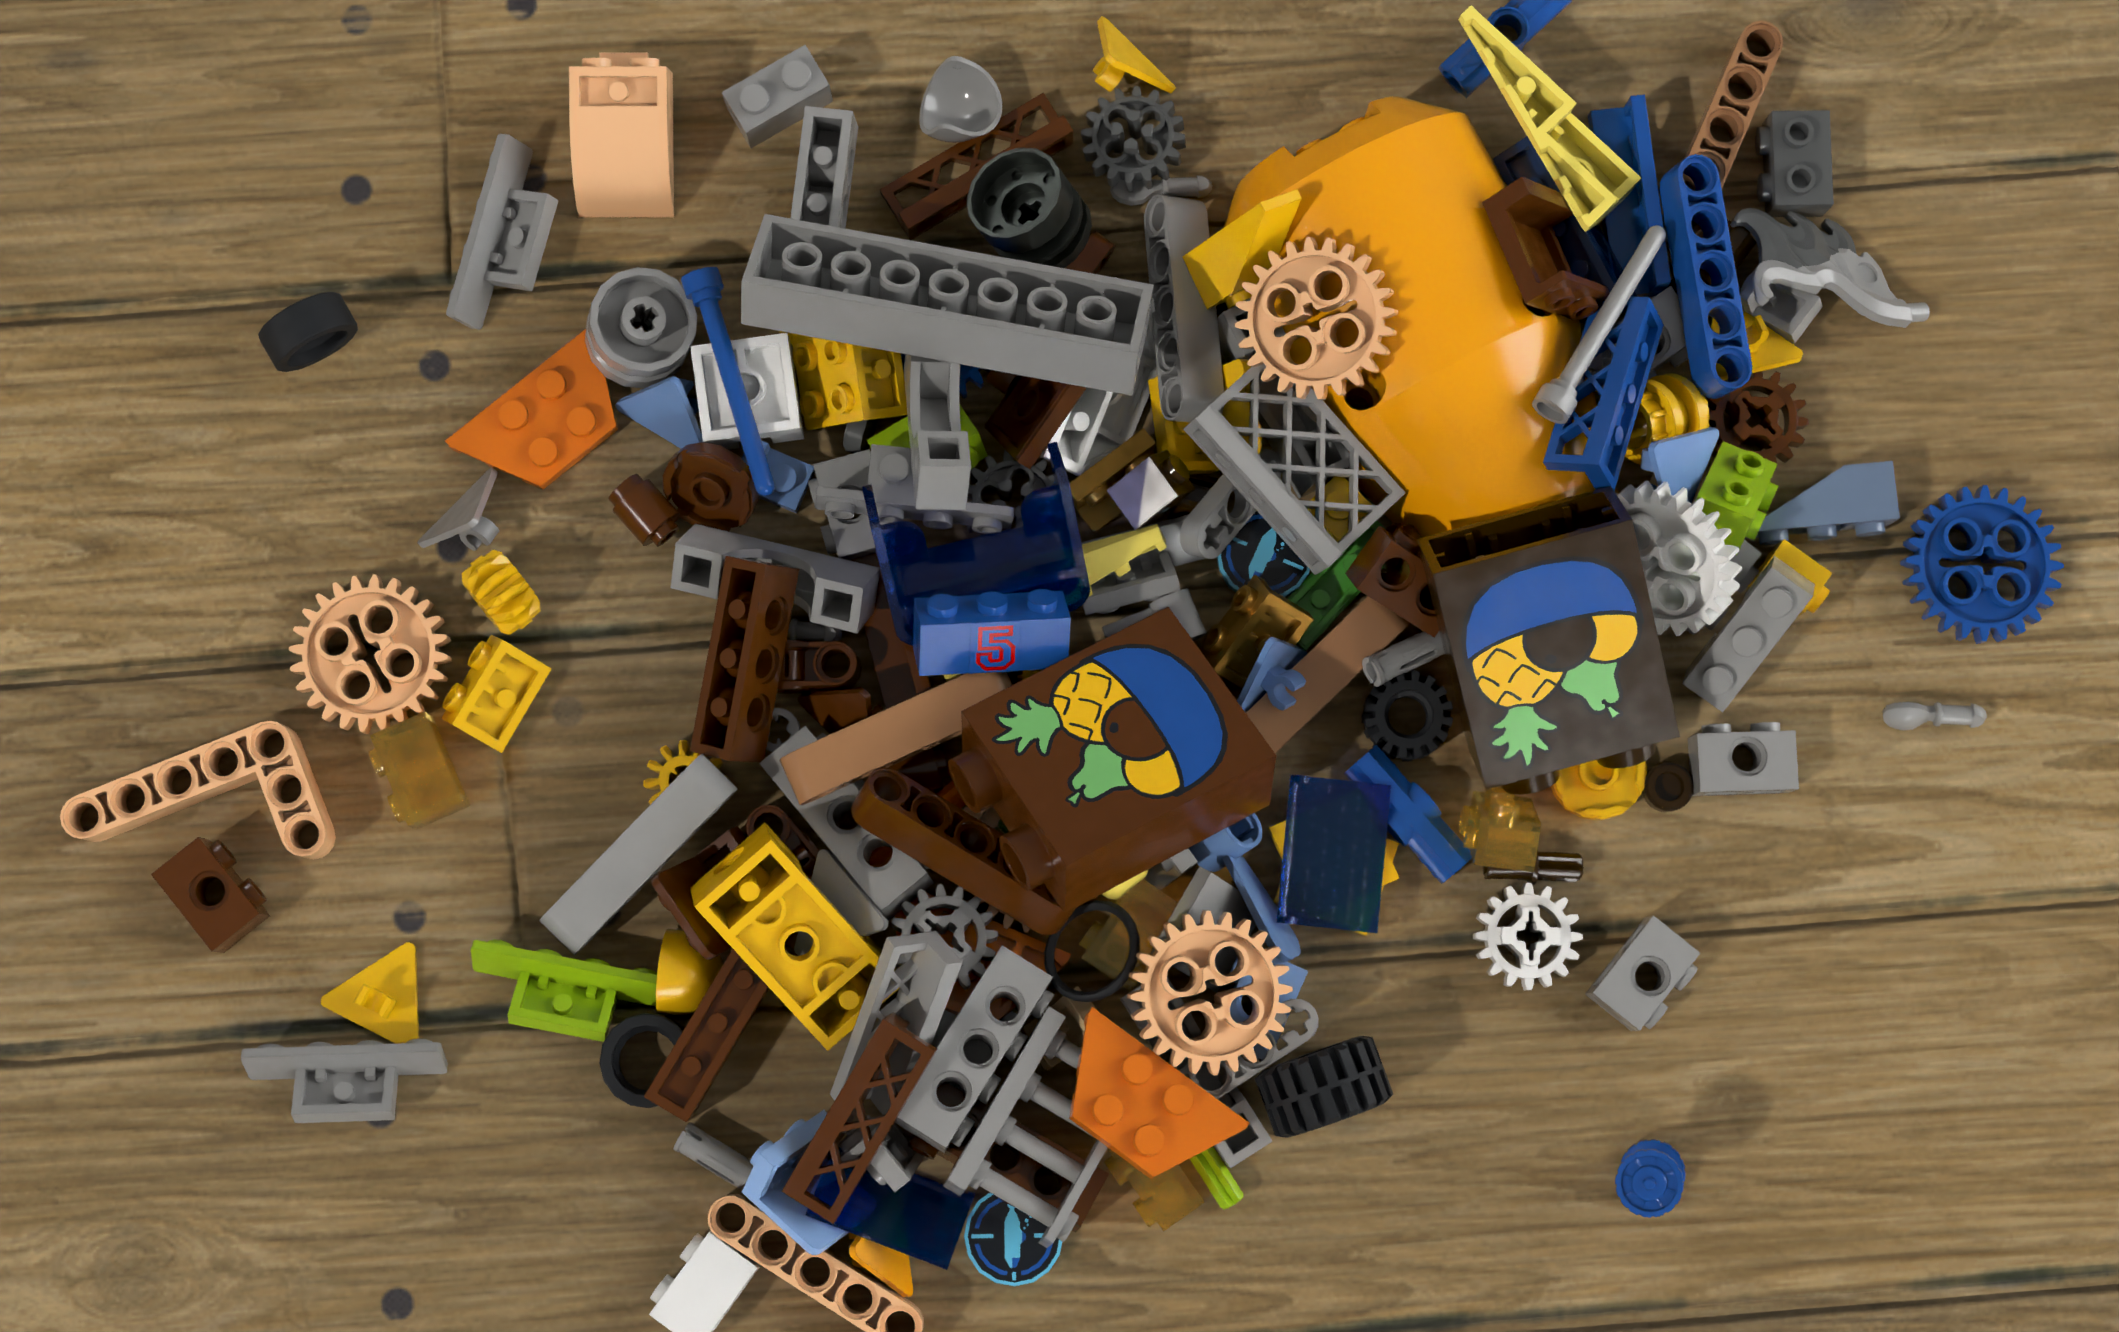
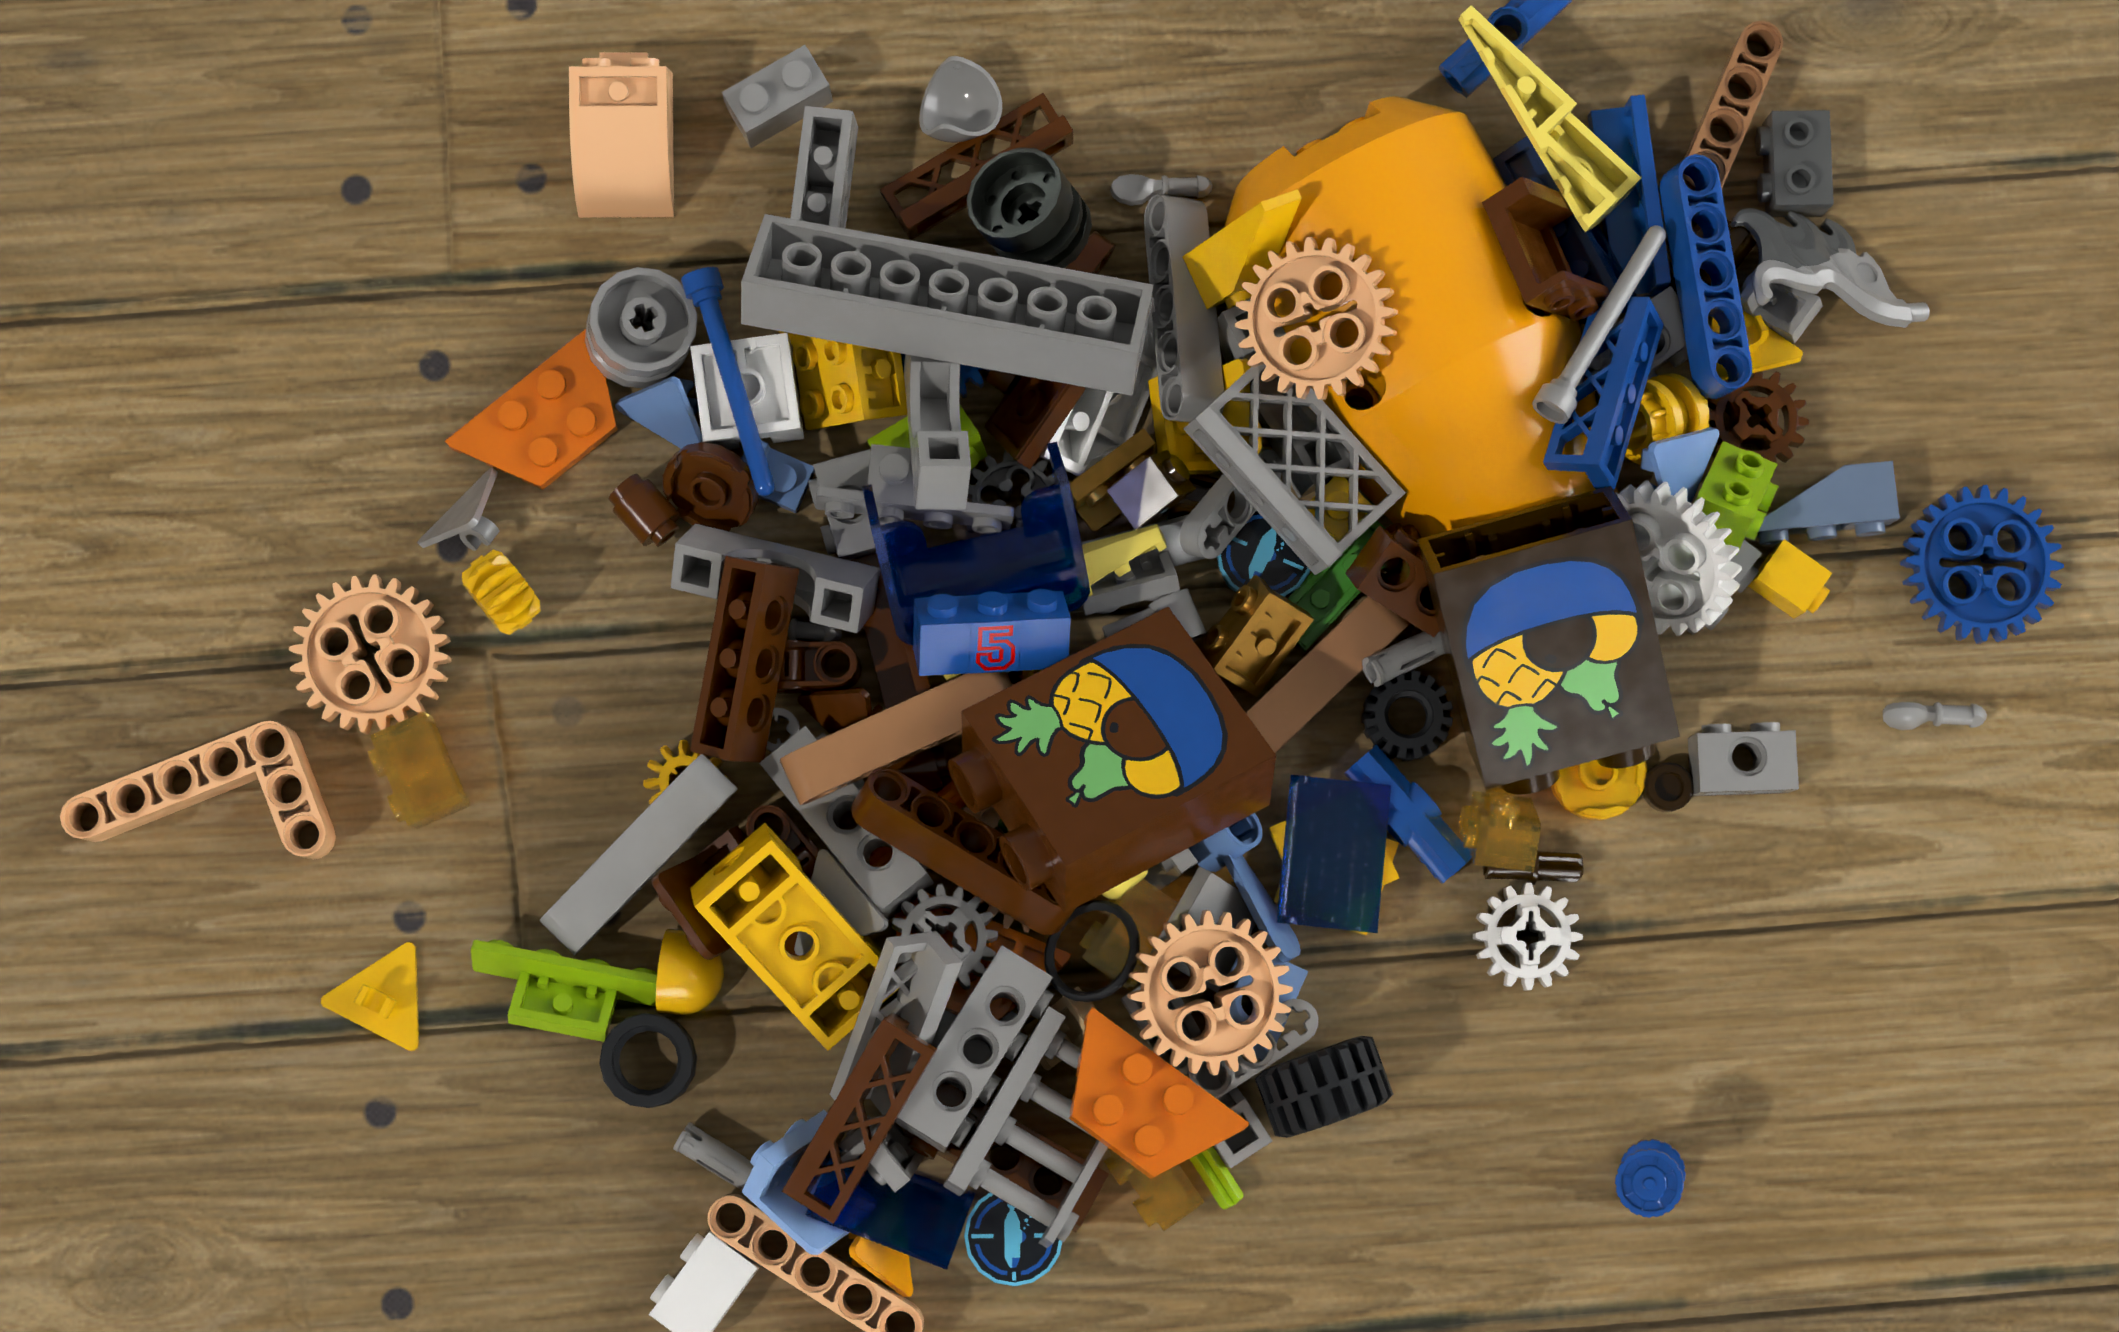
(185, 882): reddish brown brick -> none
(308, 331): black tyre -> none
(344, 1080): light grey bracket -> none
(494, 692): yellow bracket -> none
(504, 236): light grey bracket -> none
(708, 1038): reddish brown fence -> none
(857, 434): dark grey tile -> none
(1123, 57): yellow piece -> none
(1130, 166): dark grey gear -> none
(1271, 675): medium blue piece -> none
(1616, 986): light grey brick -> none
(1749, 635): light grey arch -> none

